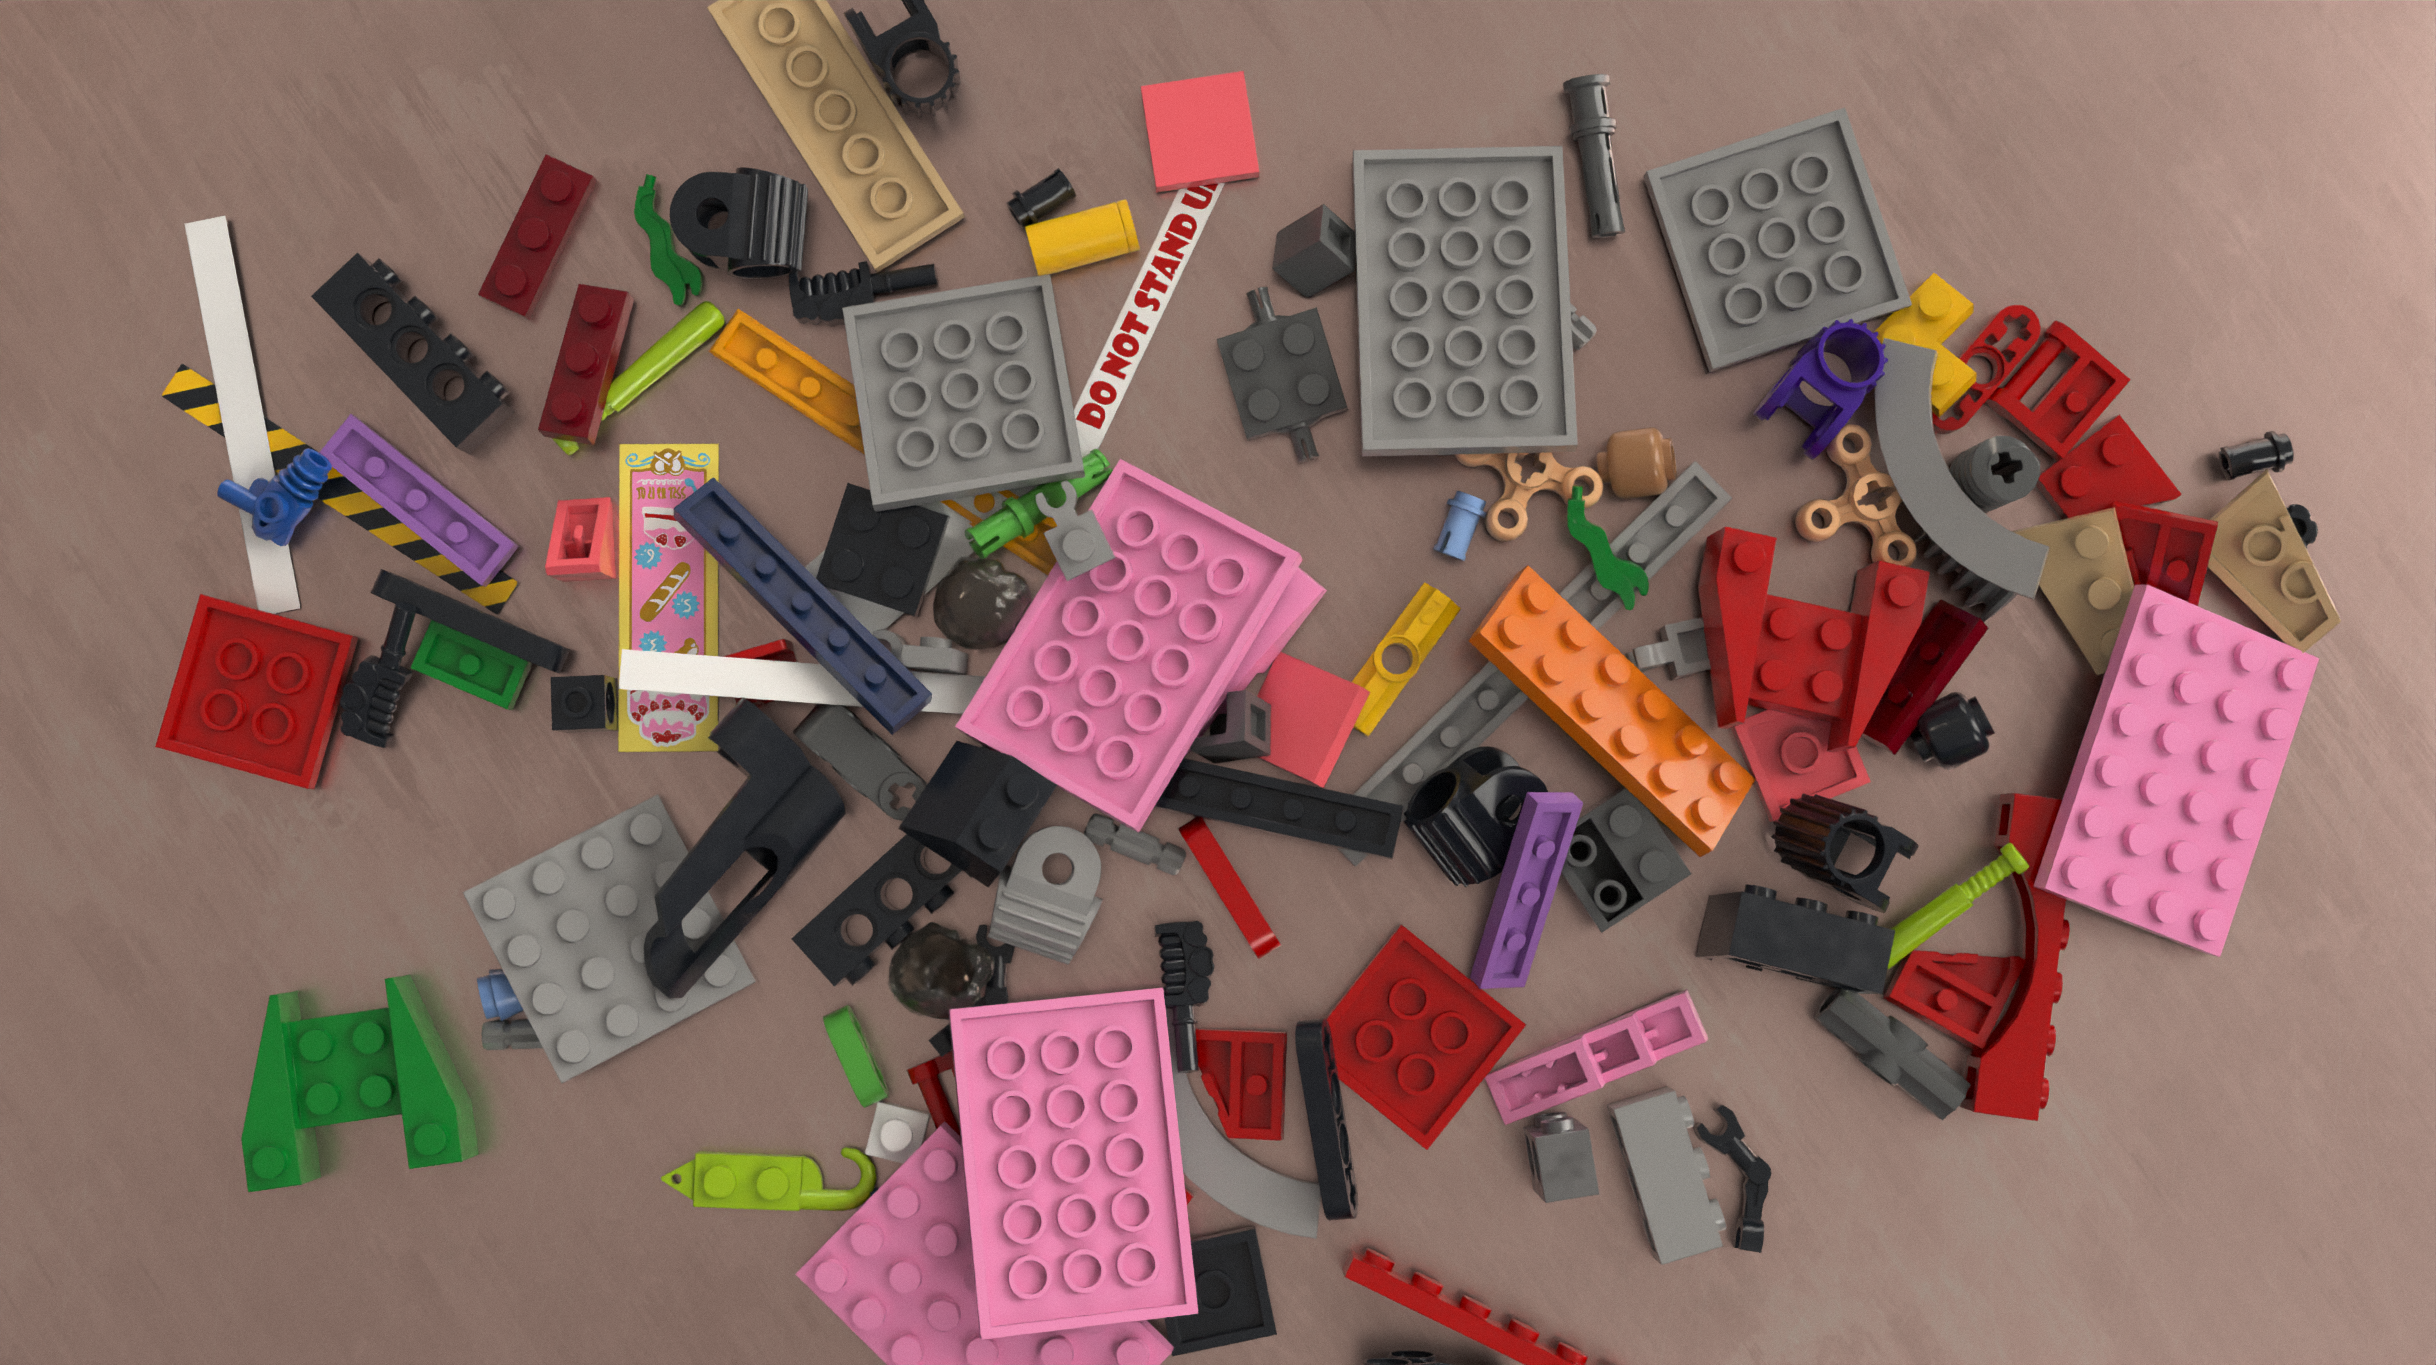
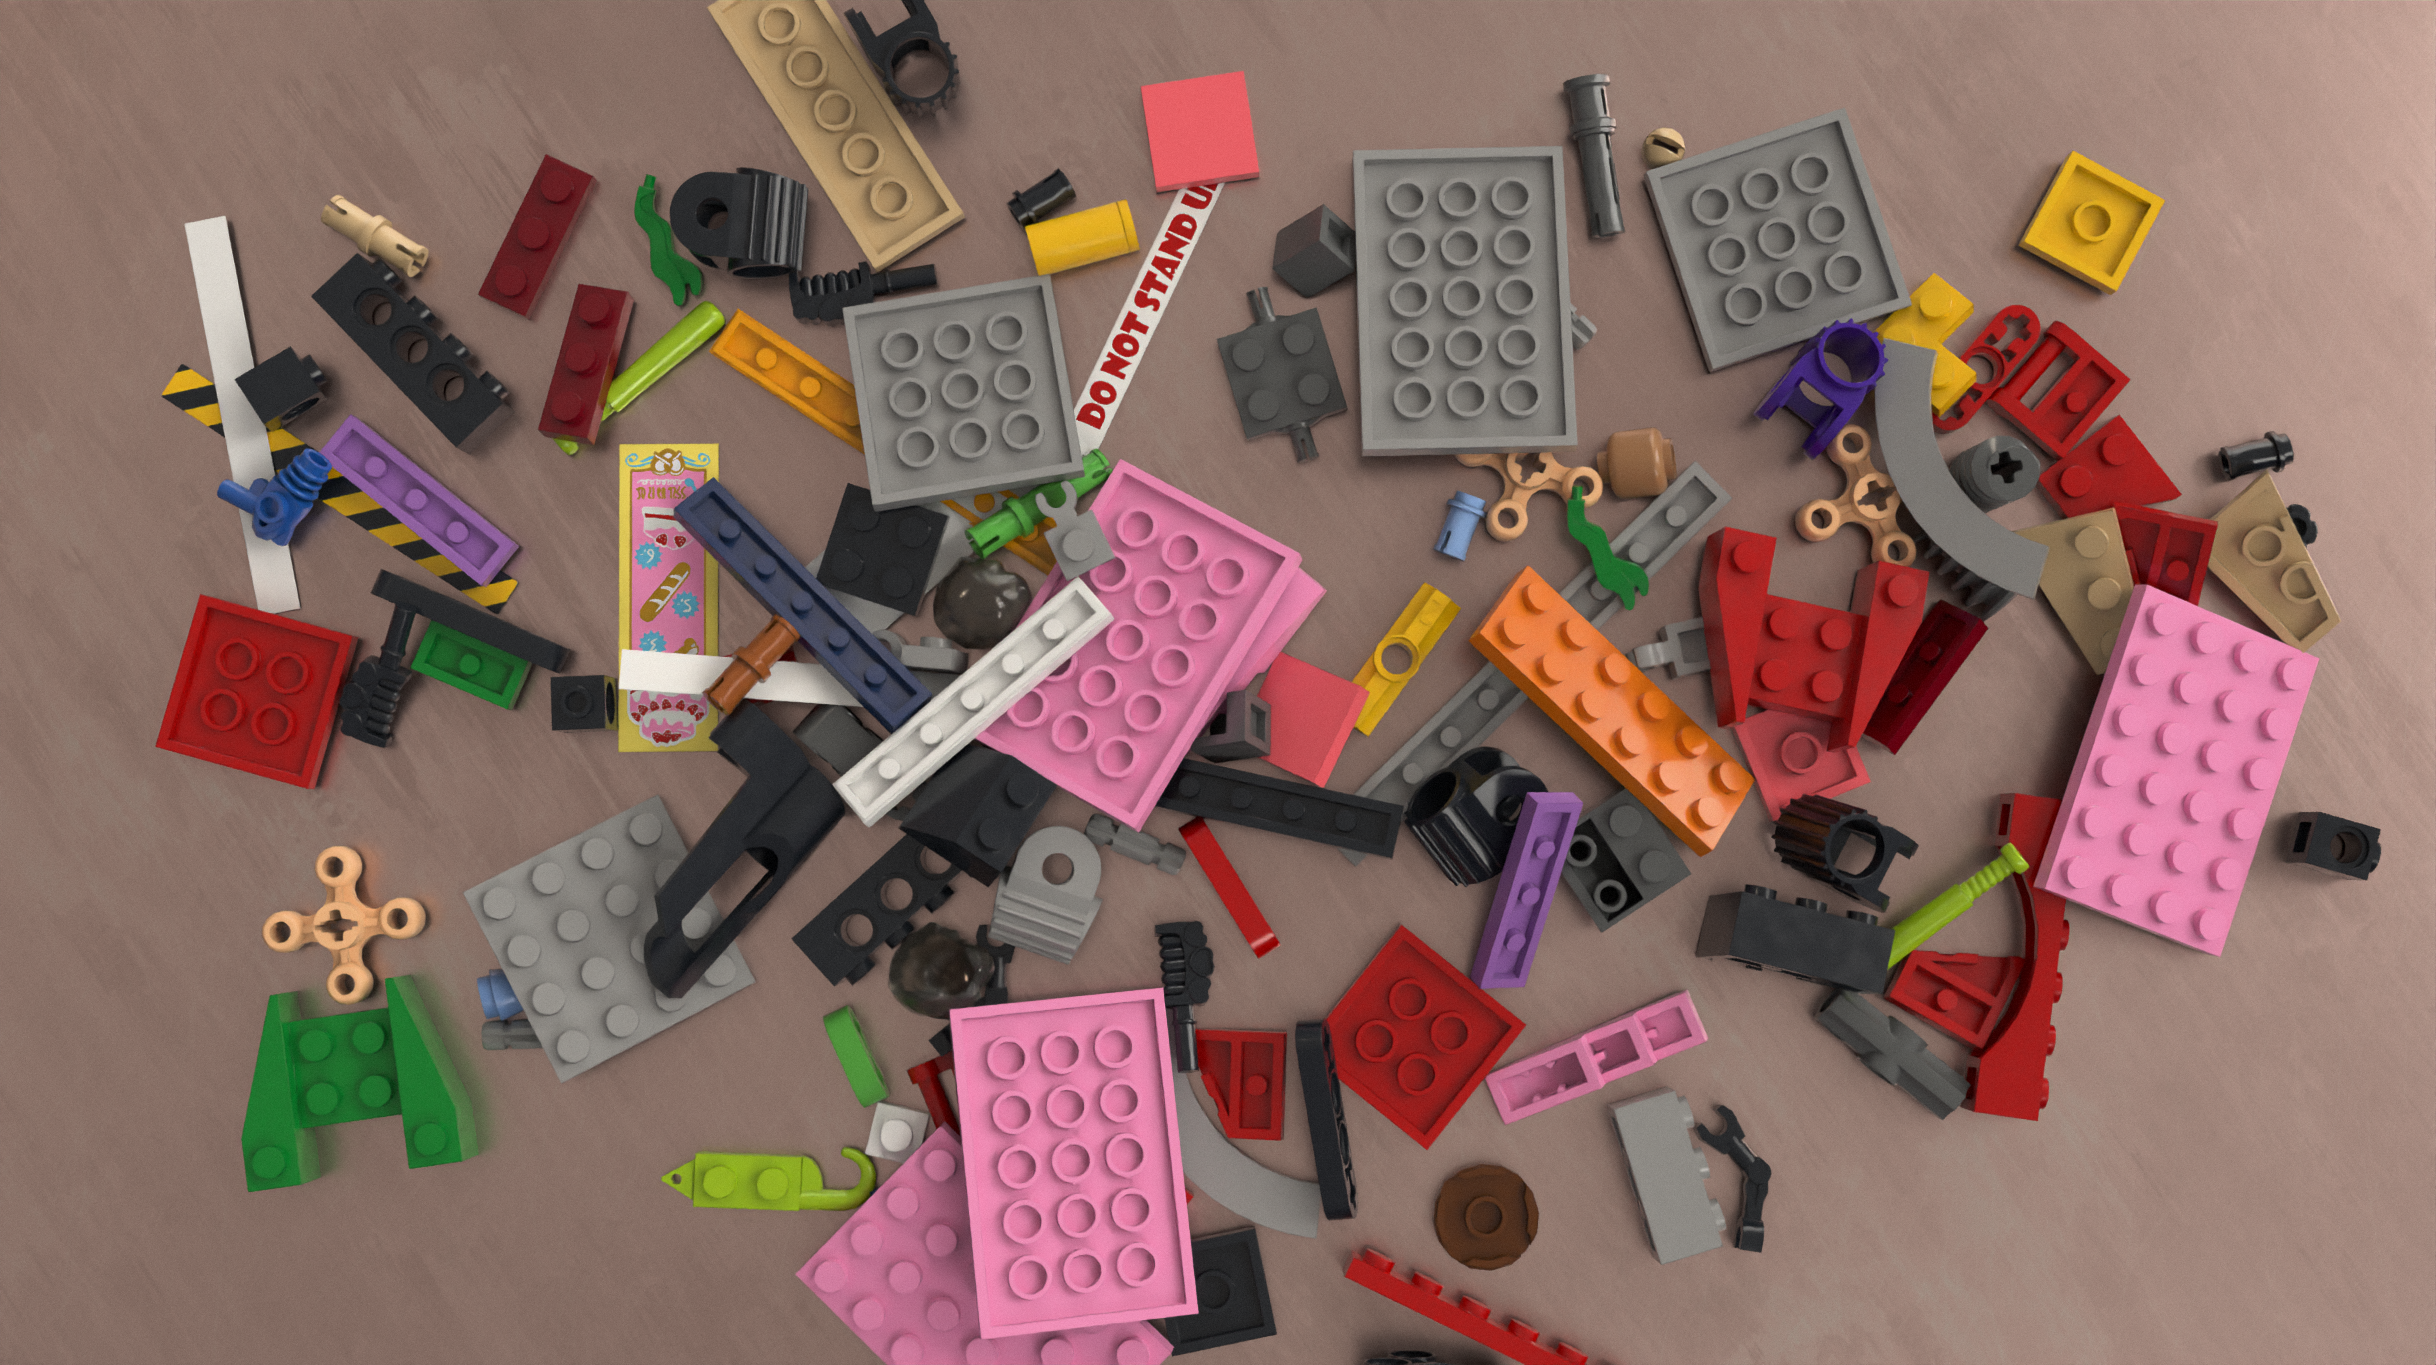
(283, 388): none -> black brick
(339, 905): none -> light nougat gear
(374, 235): none -> tan pin
(582, 541): coral slope -> none
(751, 665): none -> dark orange pin
(973, 702): none -> white tile
(1485, 1216): none -> reddish brown tile
(1560, 1158): flat silver brick -> none
(1657, 156): none -> tan hinge
(1953, 731): black head -> none
(2091, 222): none -> yellow plate
(2312, 846): none -> black brick

